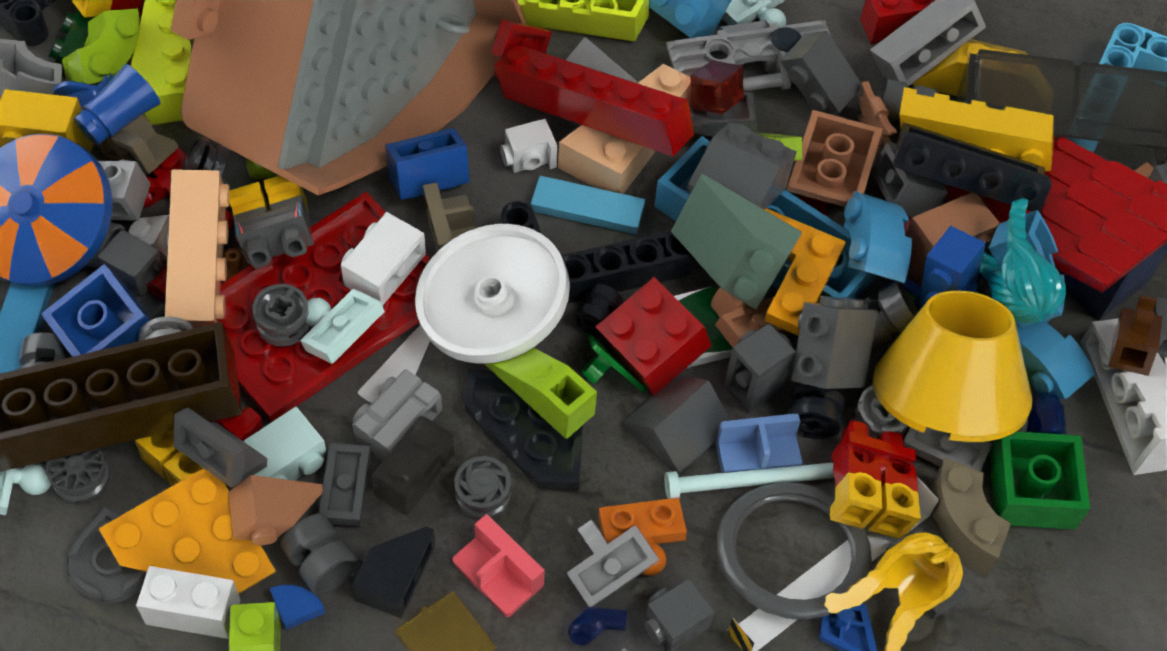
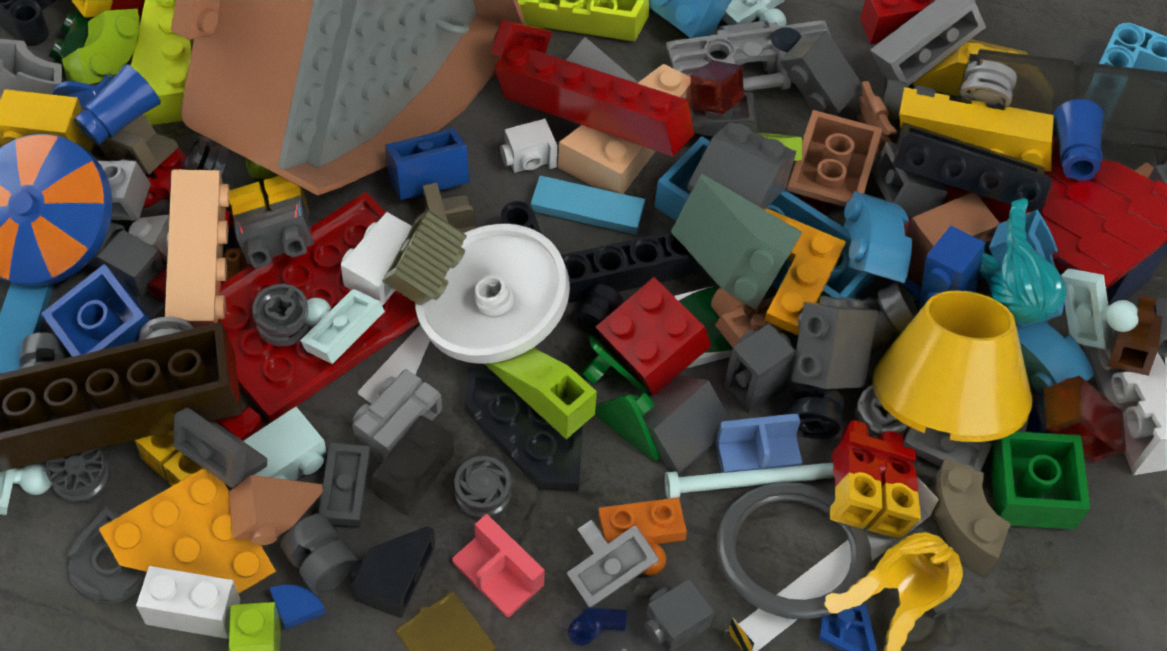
(425, 259): none -> olive brick
(625, 417): none -> green piece
(989, 84): none -> light grey wheel
(1079, 136): none -> blue plant
(1081, 410): none -> clear red brick
(1088, 310): none -> light aqua plate

